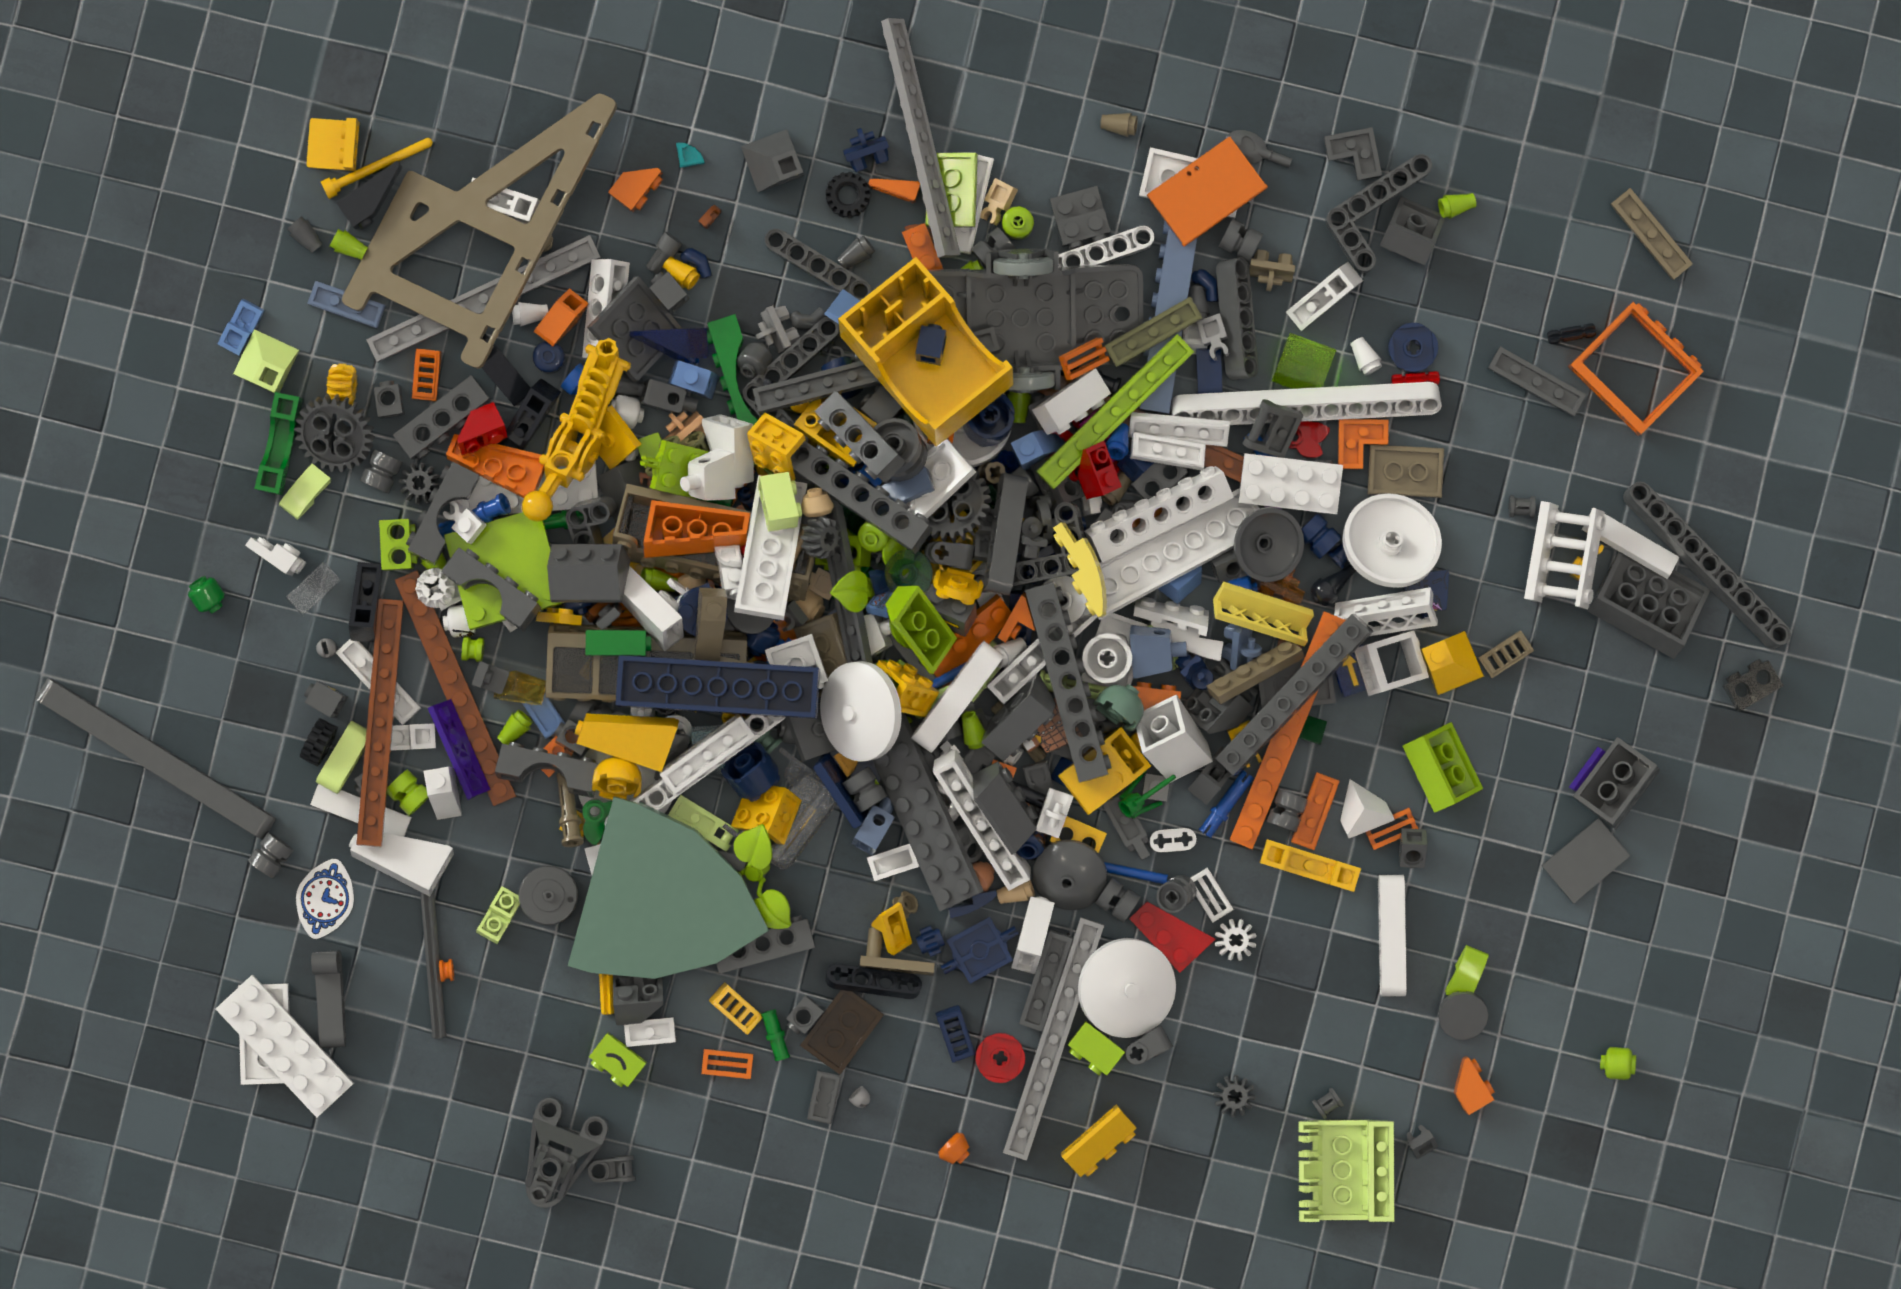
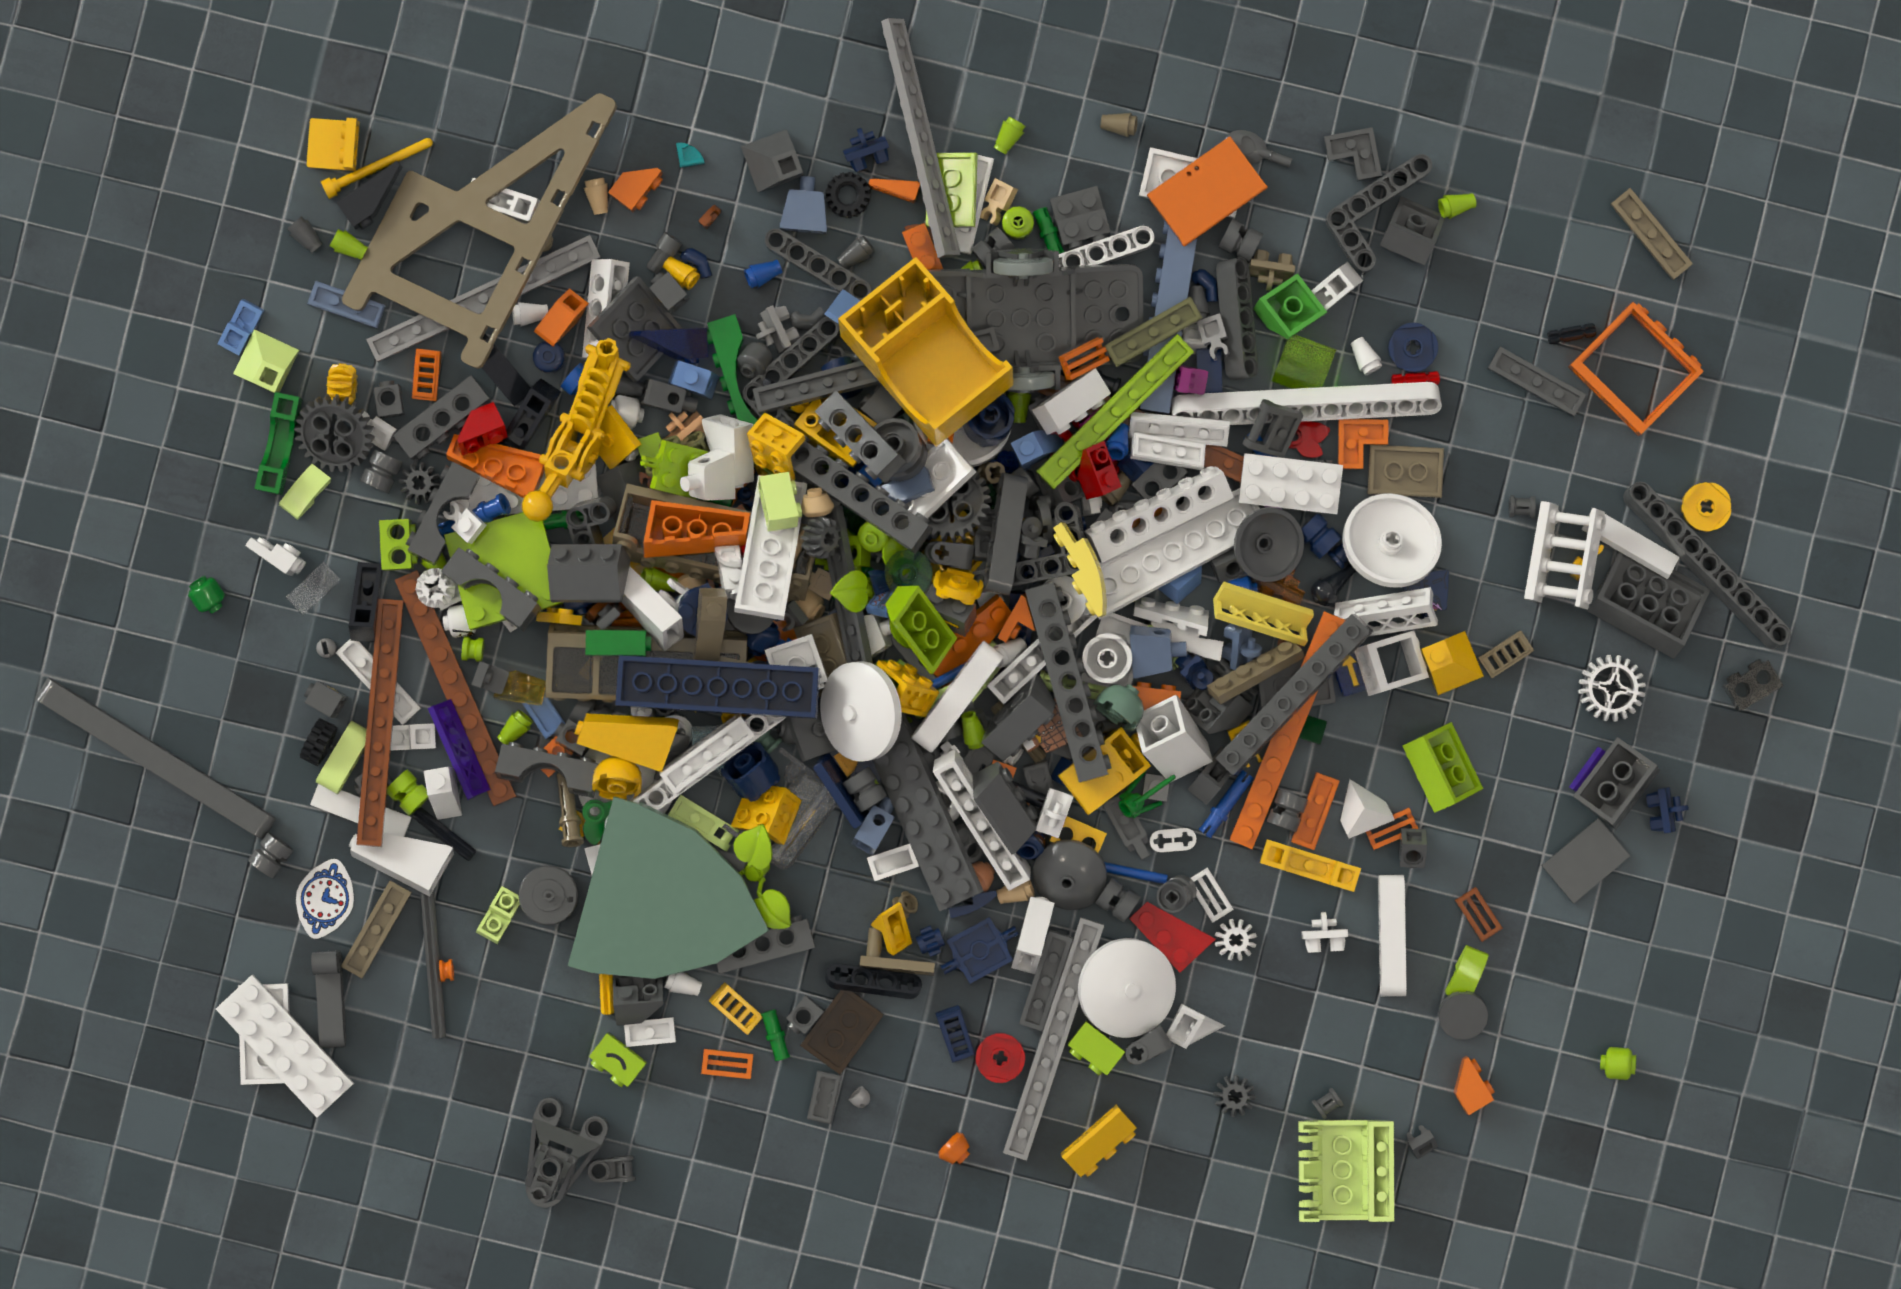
(376, 929): none -> dark tan plate
(382, 431): none -> white plate
(444, 834): none -> black axle
(597, 195): none -> tan cone
(682, 984): none -> white cone
(762, 273): none -> blue cone
(804, 209): none -> sand blue torso
(931, 344): dark blue brick -> none
(1009, 134): none -> lime cone
(1047, 230): none -> green pin
(1190, 380): none -> magenta slope
(1190, 1026): none -> white slope
(1289, 307): none -> bright green slope
(1336, 936): none -> white hips
(1459, 901): none -> dark orange tile
(1609, 699): none -> white gear
(1666, 821): none -> dark blue hips
(1720, 506): none -> yellow plate

